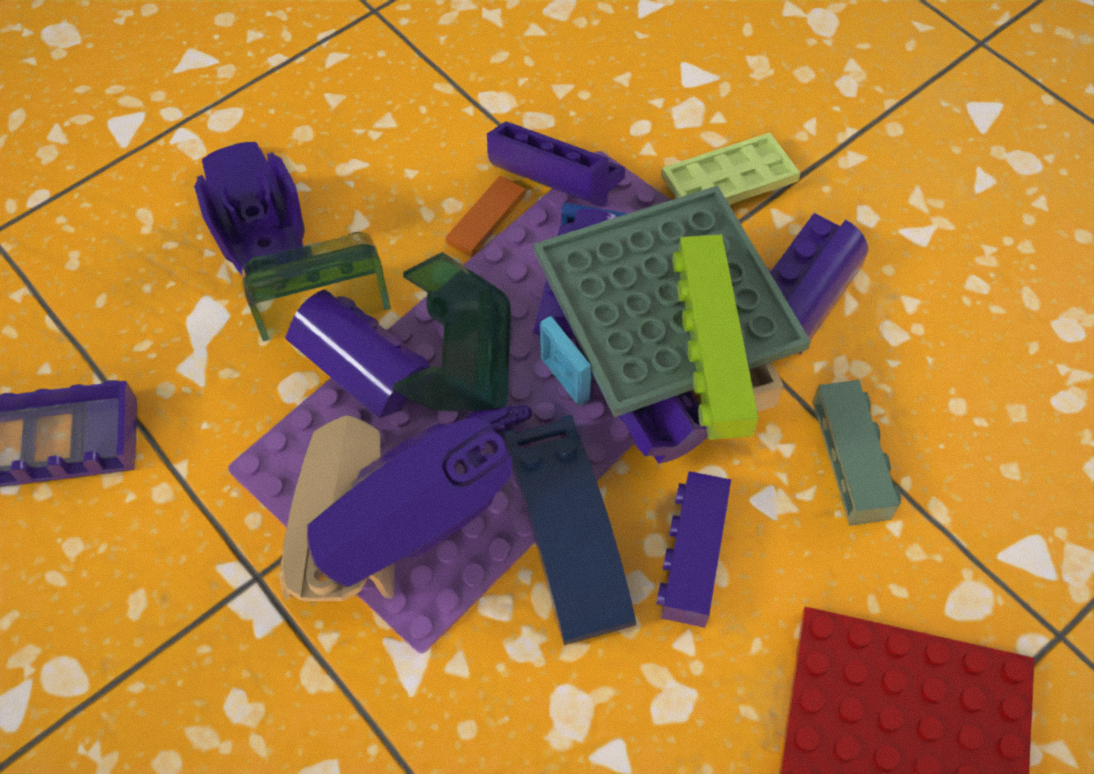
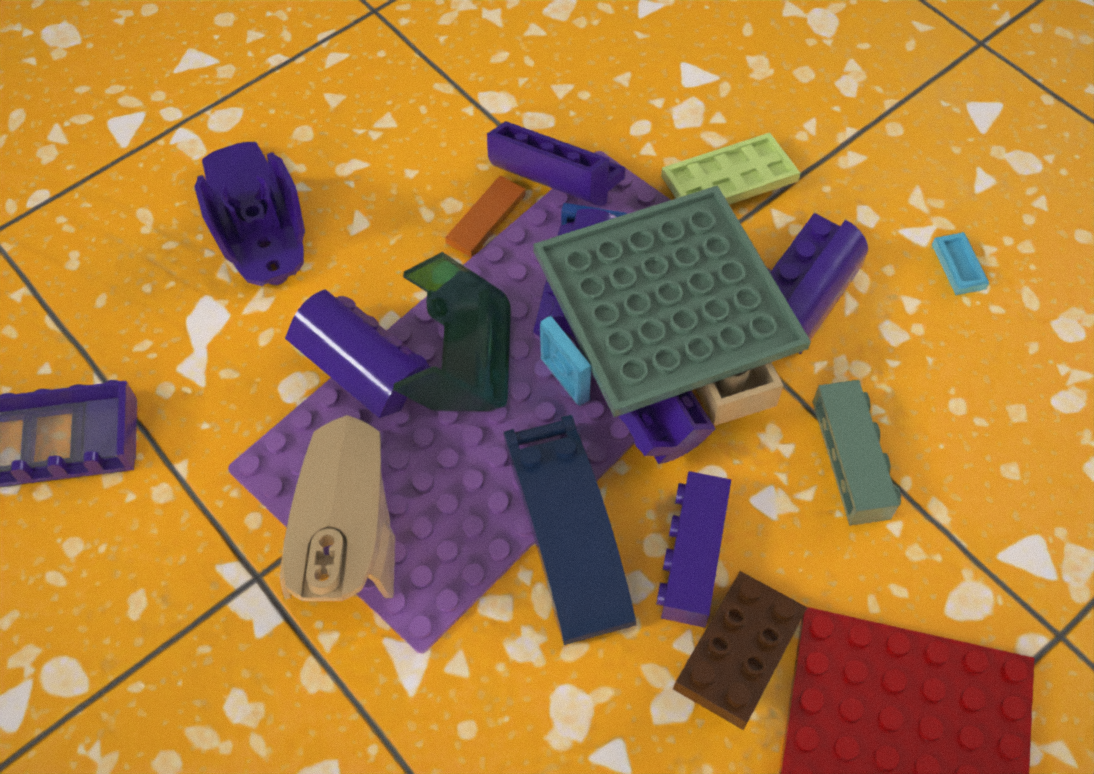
(308, 269): clear green windscreen -> none
(409, 500): dark purple piece -> none
(504, 417): dark purple piece -> none
(716, 338): lime brick -> none
(740, 650): none -> reddish brown plate
(960, 263): none -> medium azure tile

